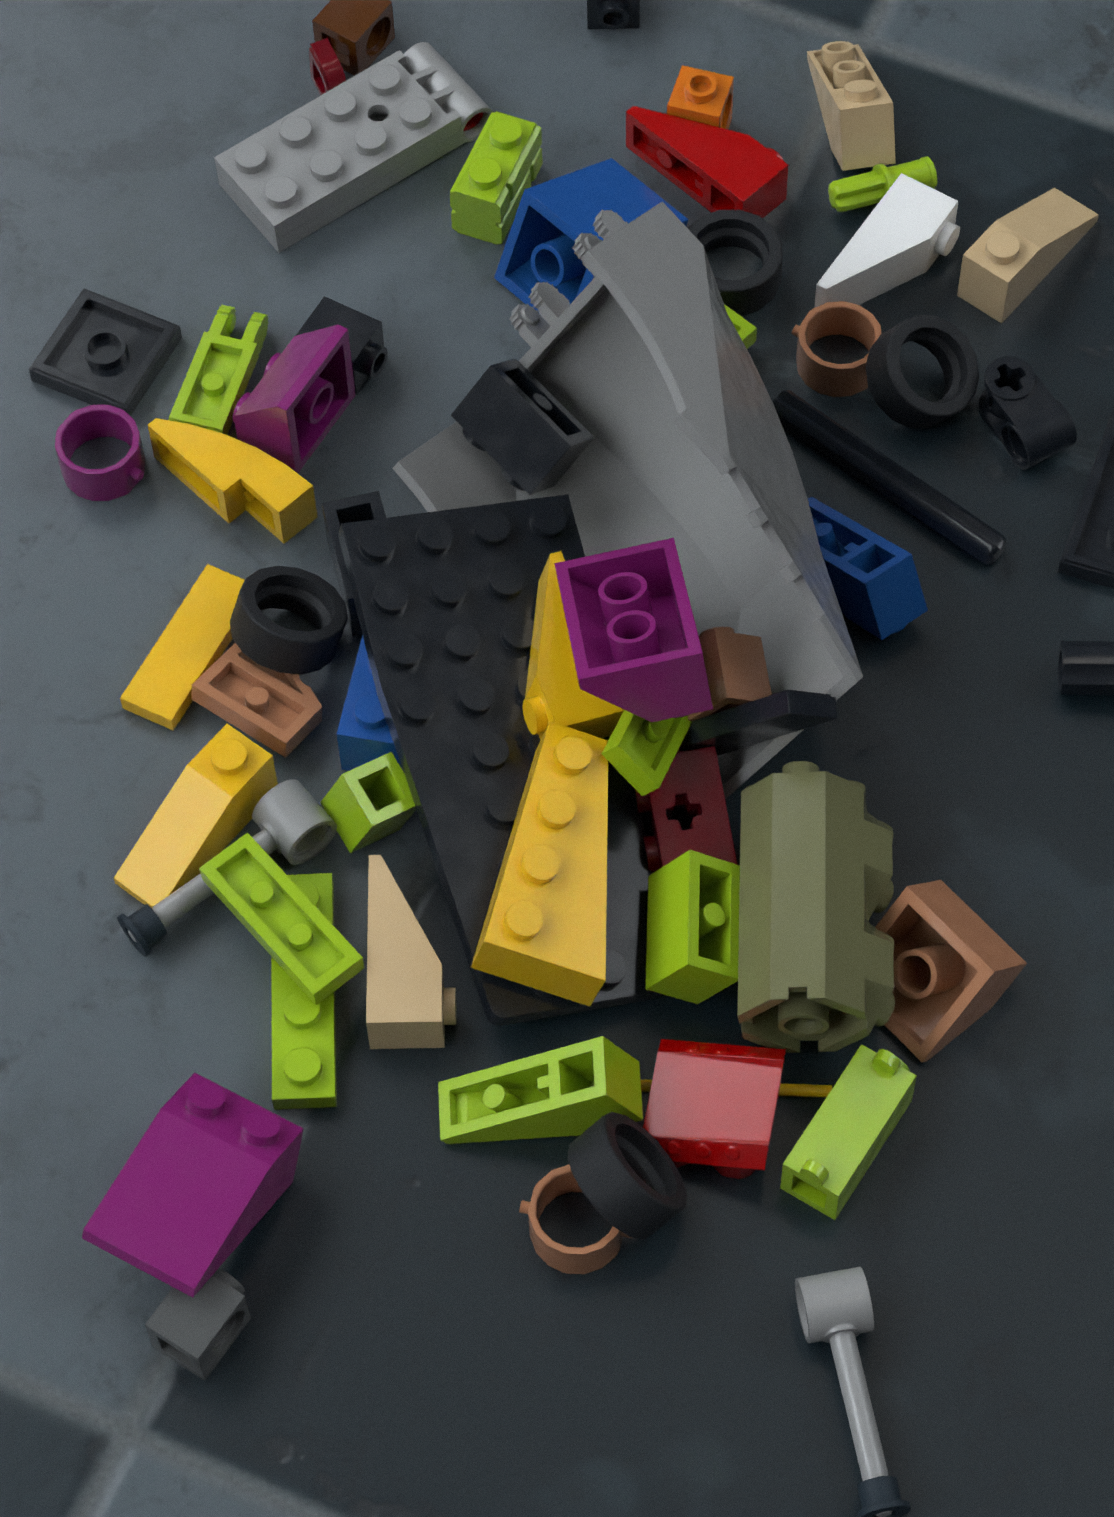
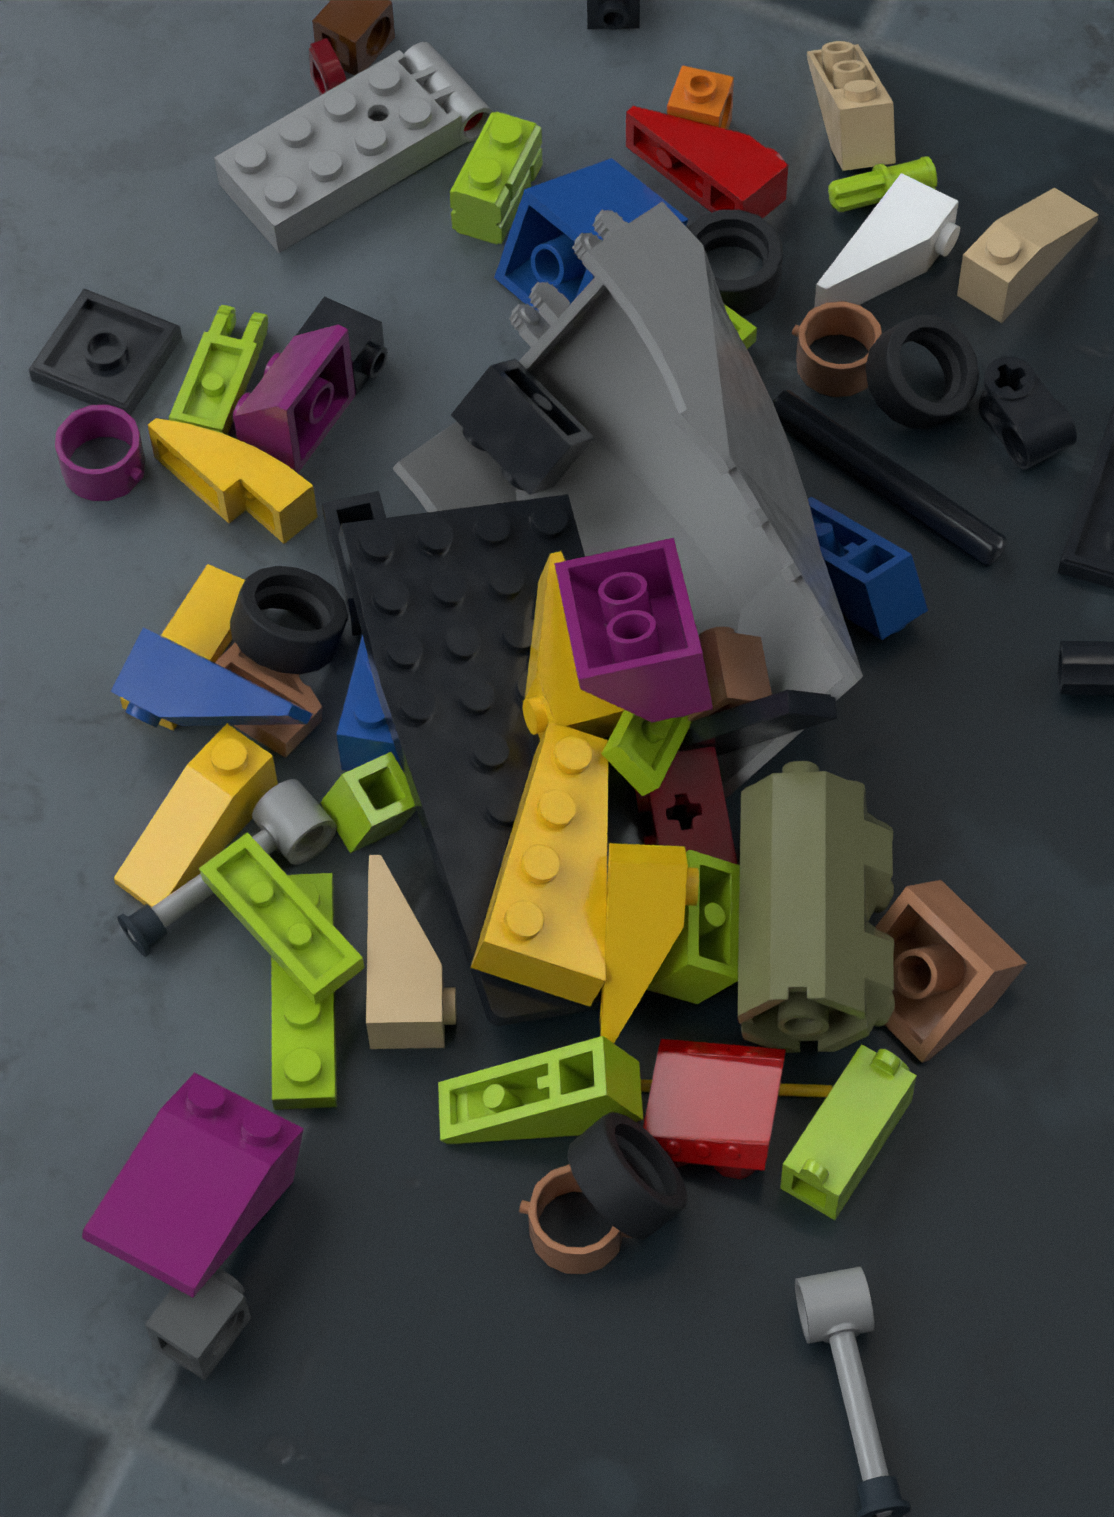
(190, 690): none -> blue slope
(642, 923): none -> yellow slope

